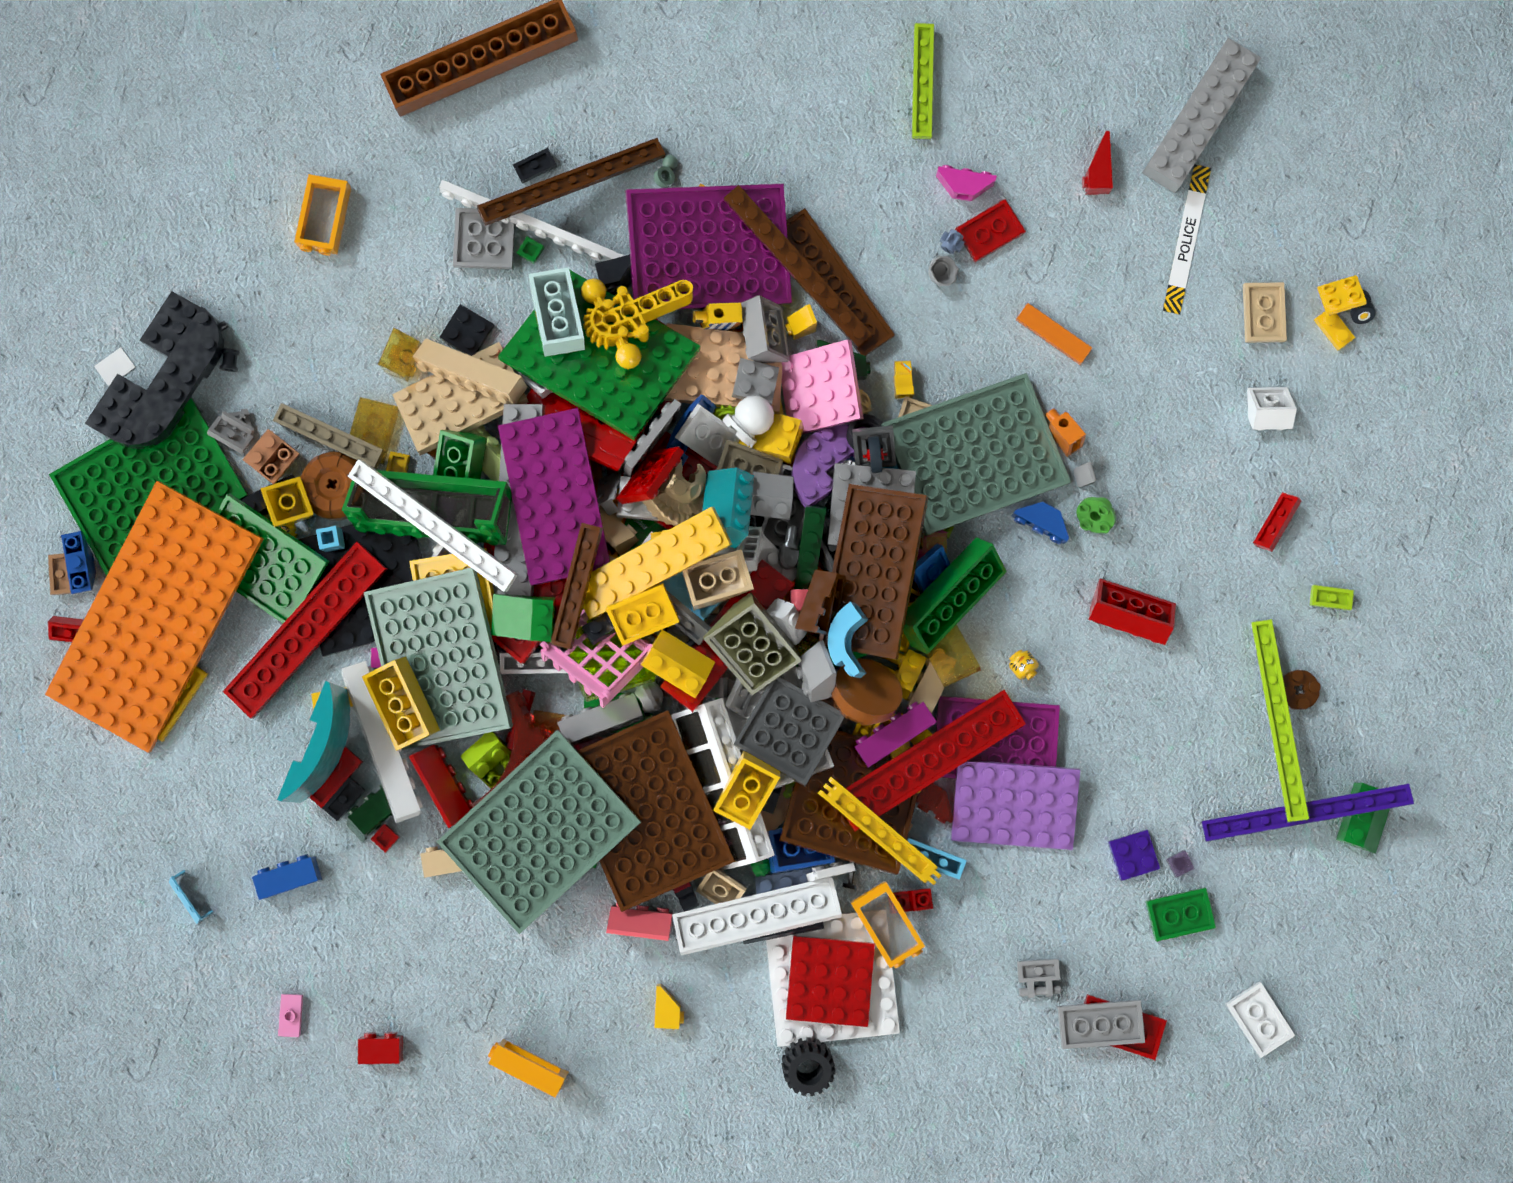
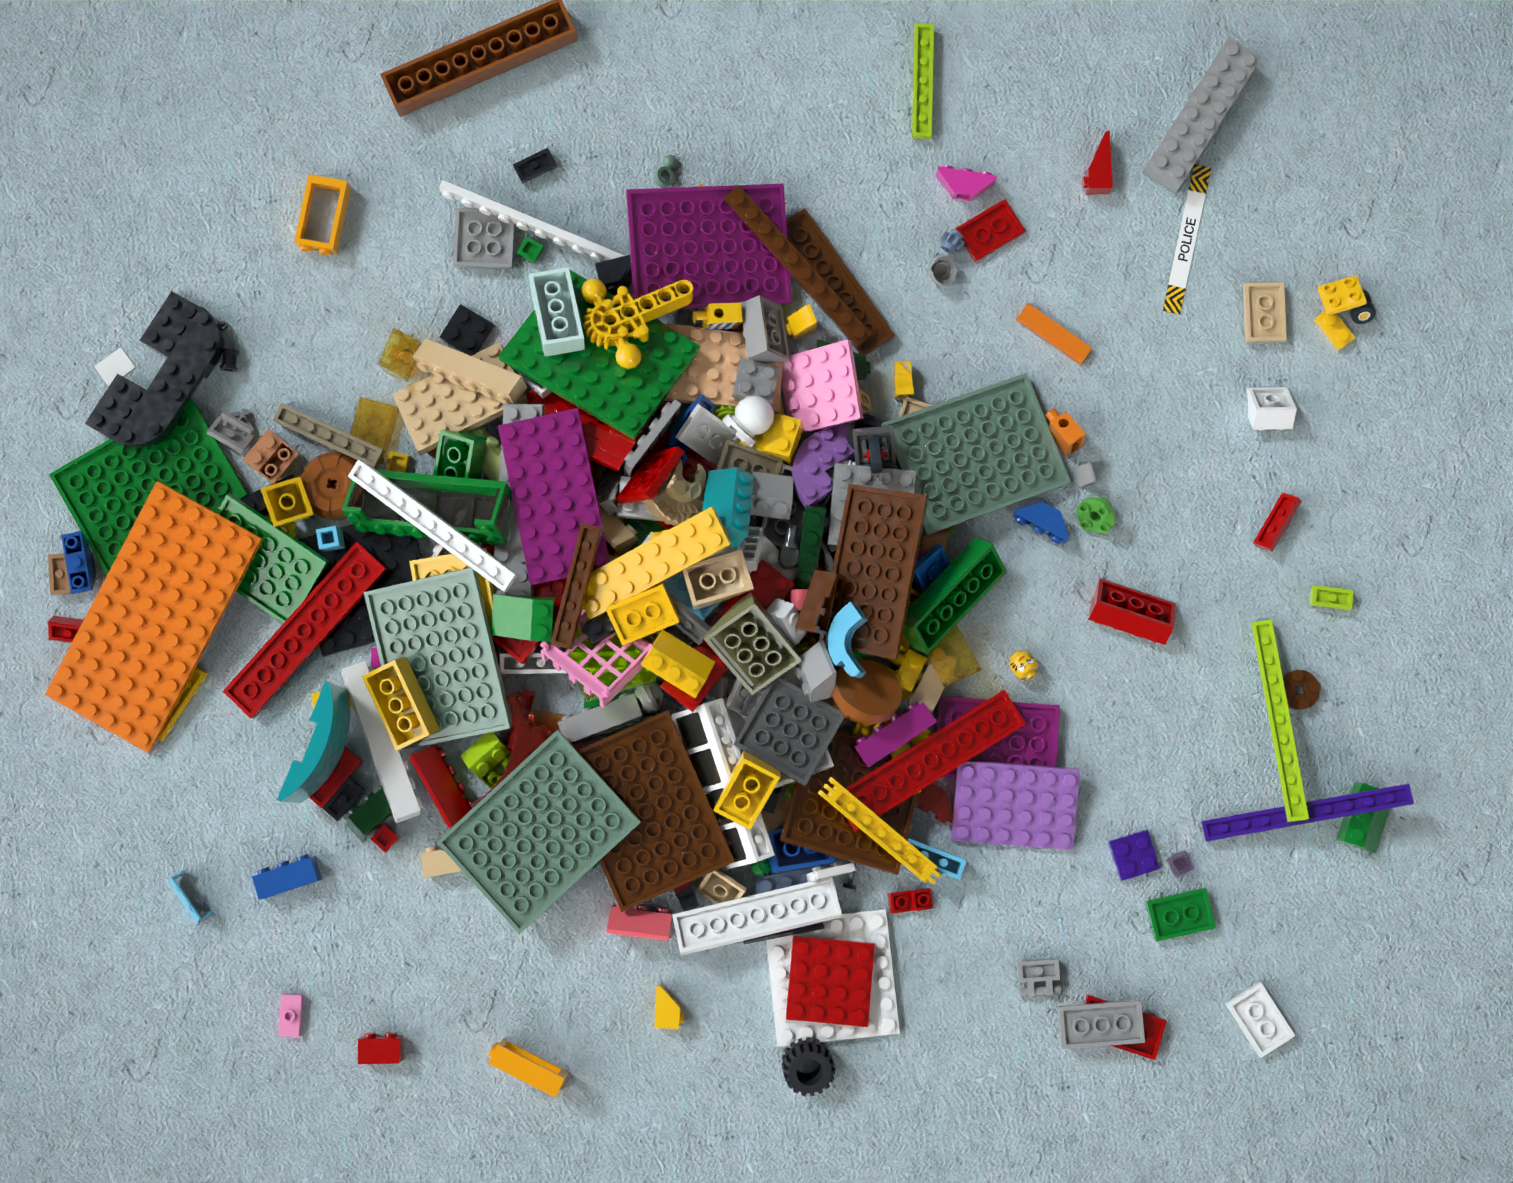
(570, 181): reddish brown plate -> none
(888, 925): window -> none

